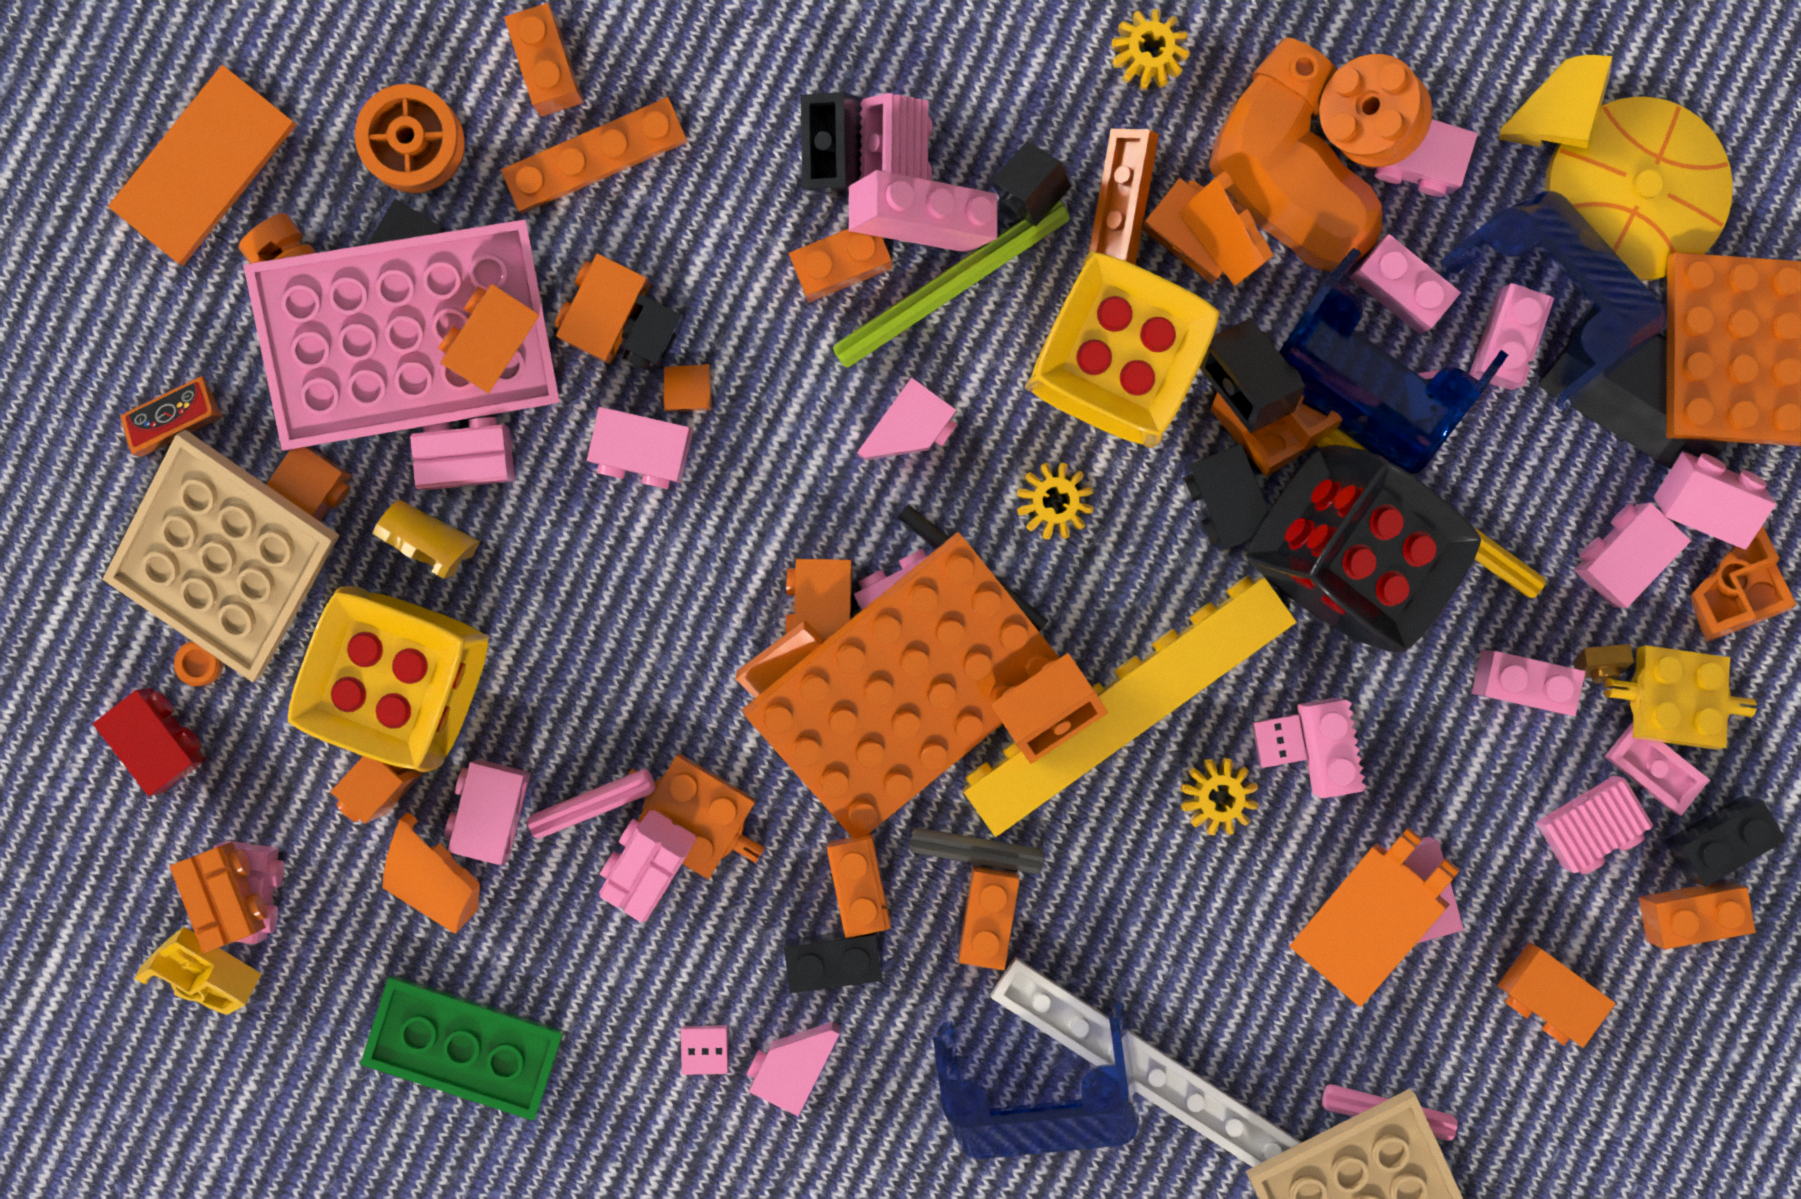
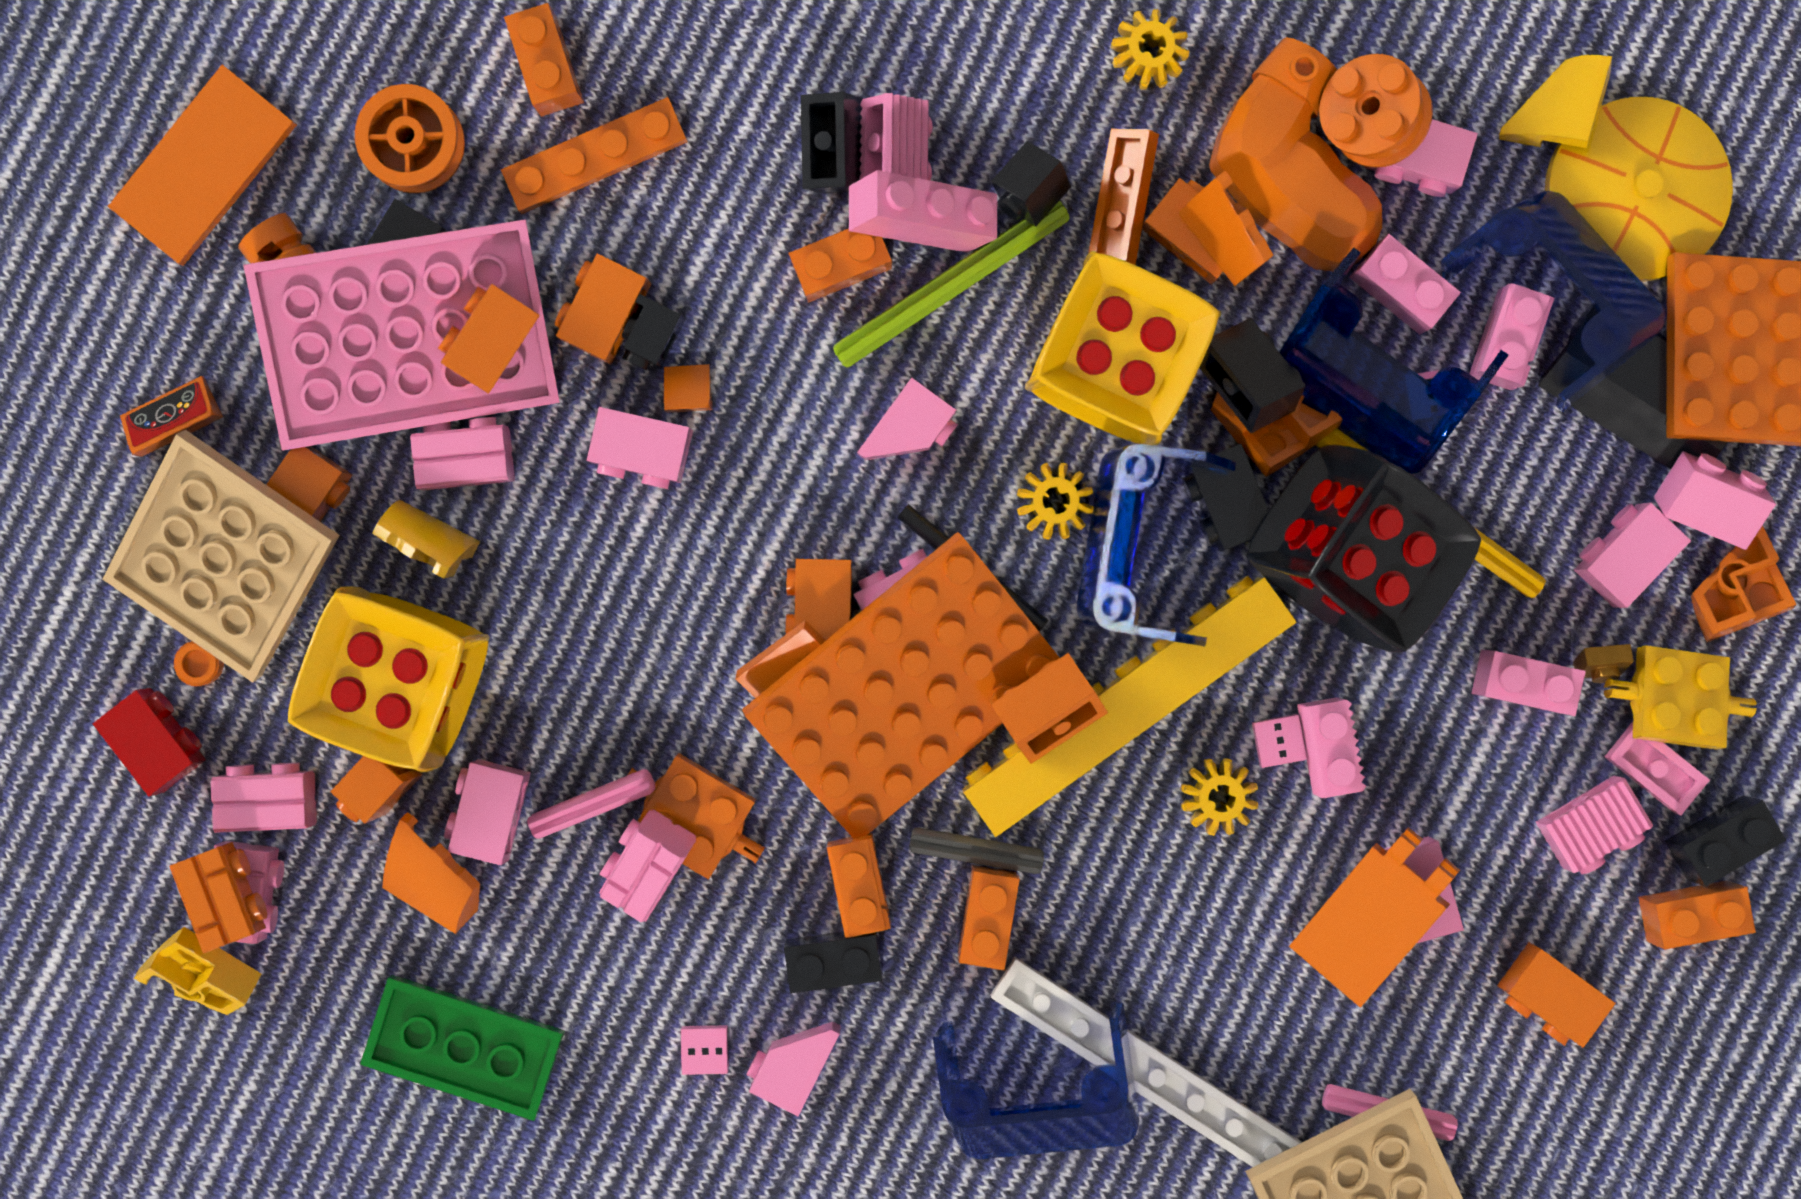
(263, 800): none -> bright pink brick
(1110, 550): none -> clear blue windscreen

